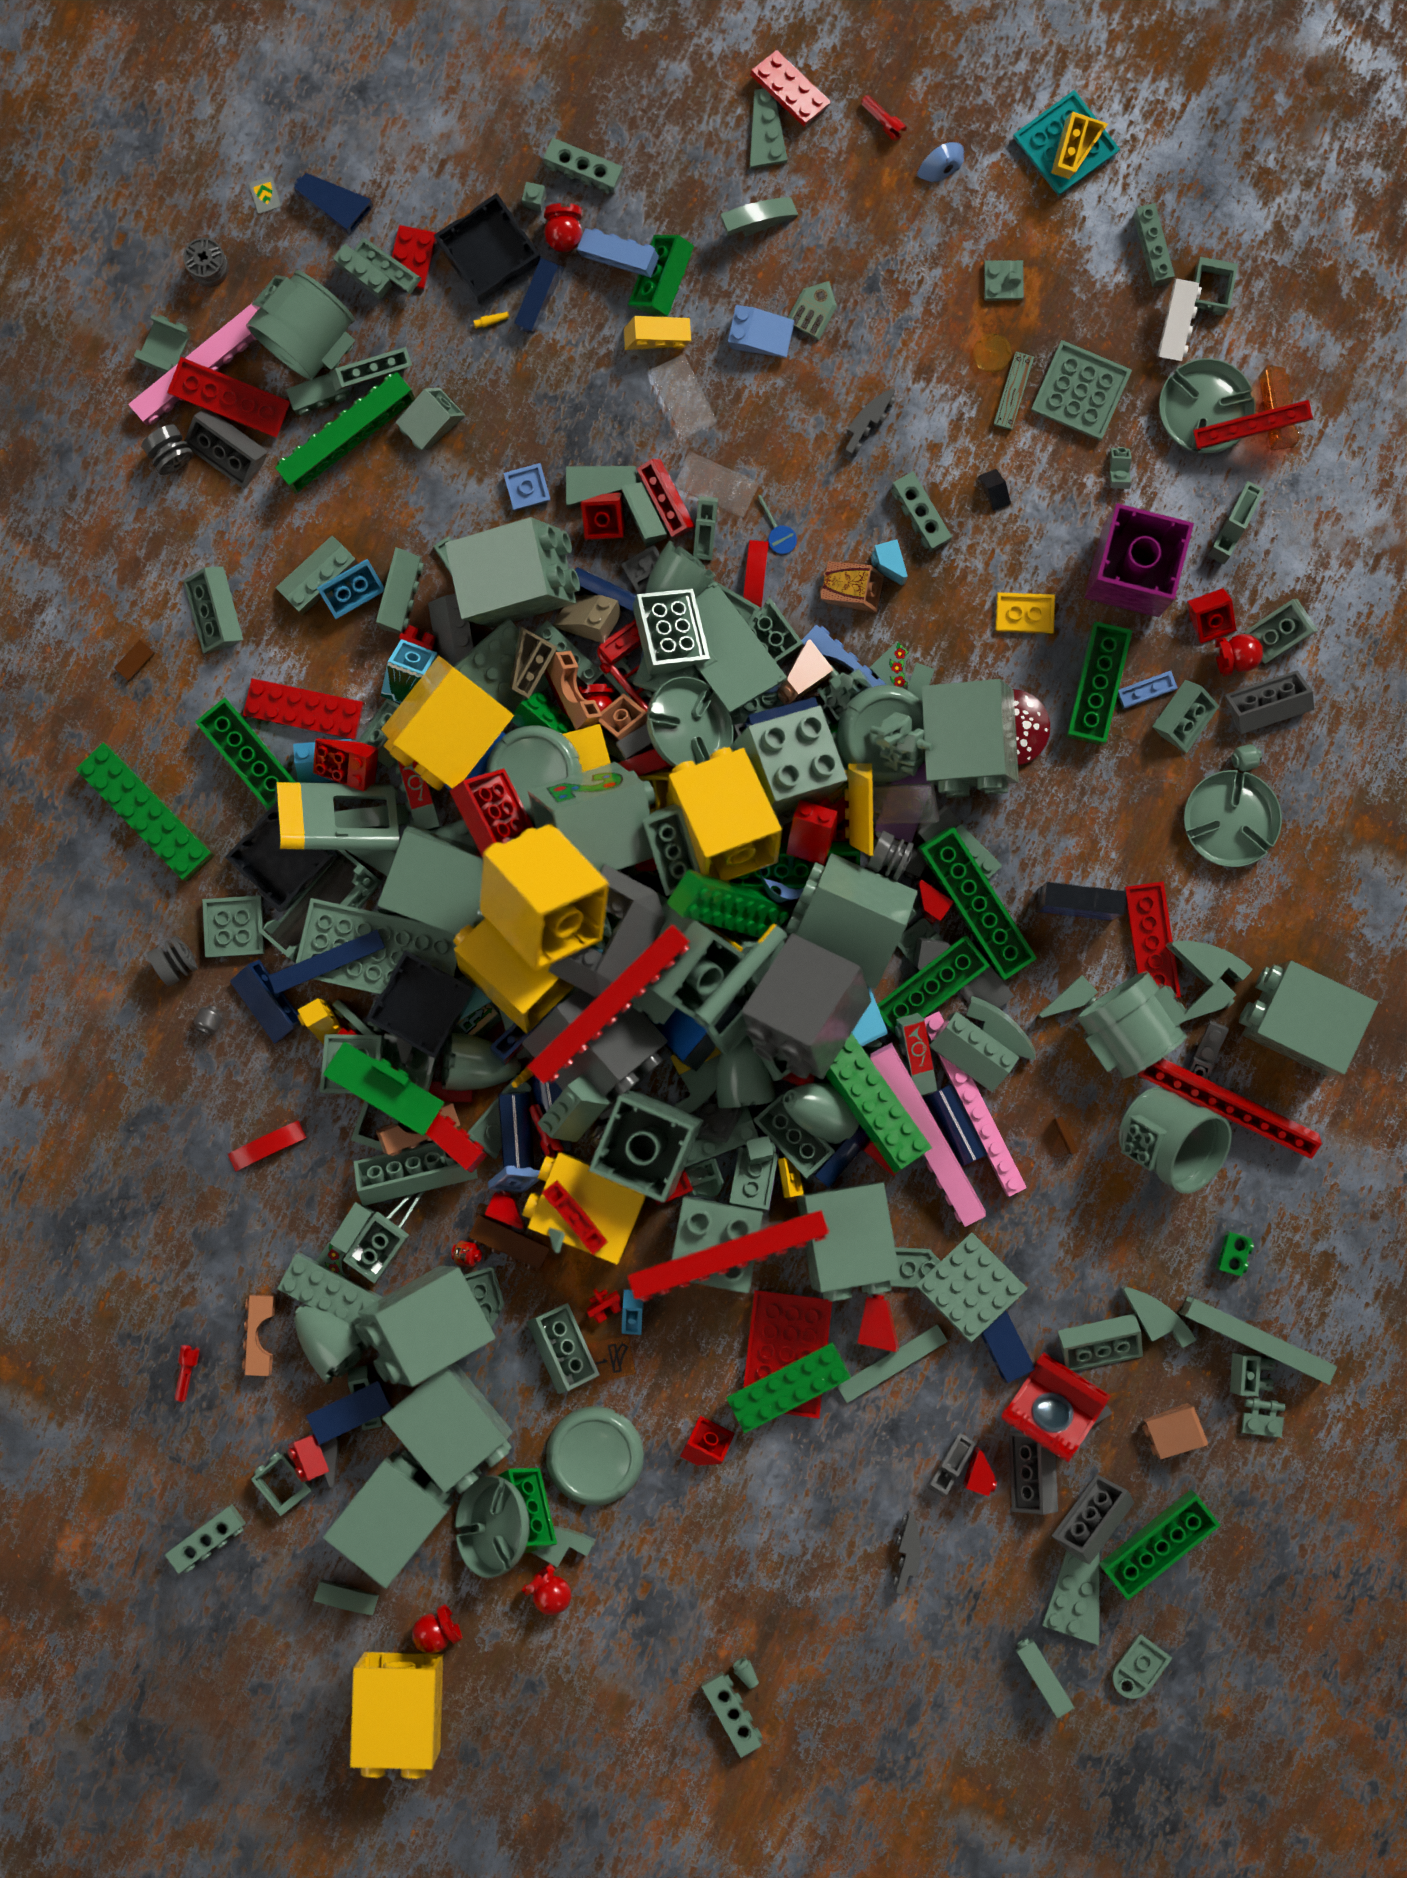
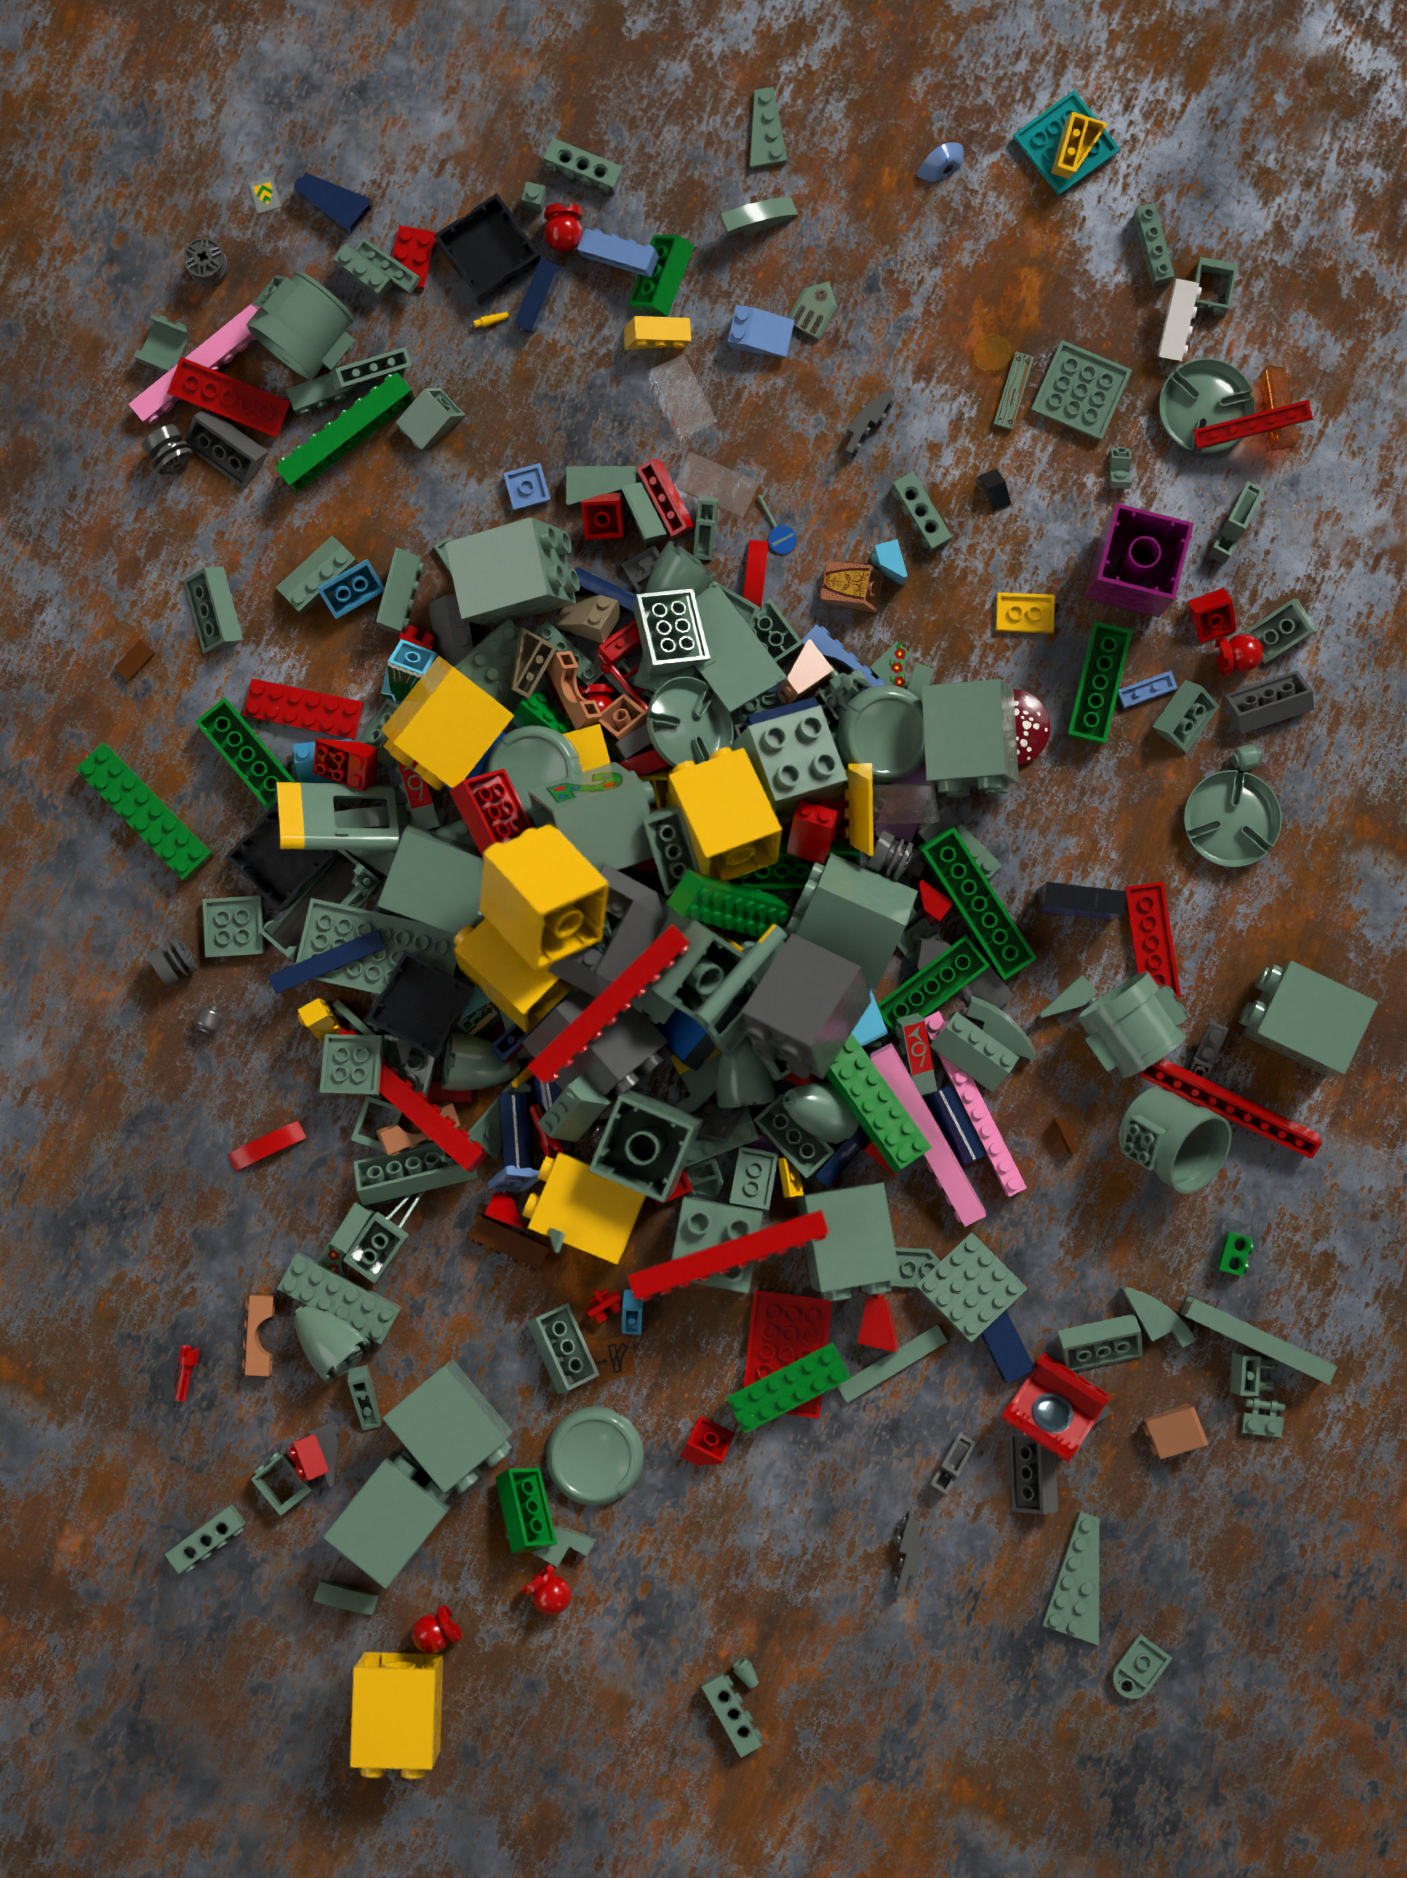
(270, 1009): dark blue brick -> none
(349, 1412): dark blue brick -> none
(384, 1088): green bracket -> none
(424, 1326): sand green brick -> none
(466, 1254): red head -> none
(486, 1292): sand green tile -> none
(492, 1526): sand green piece -> none
(575, 1217): red slope -> none
(759, 1150): sand green brick -> none
(786, 893): medium blue piece -> none
(790, 88): plate -> none
(891, 125): red piece -> none
(900, 743): sand green piece -> none
(979, 1474): red slope -> none
(1003, 280): sand green hinge -> none
(1044, 1677): sand green slope -> none
(1093, 1519): dark grey slope -> none
(1159, 1544): green brick -> none
(1209, 961): sand green slope -> none
(1212, 999): sand green slope -> none

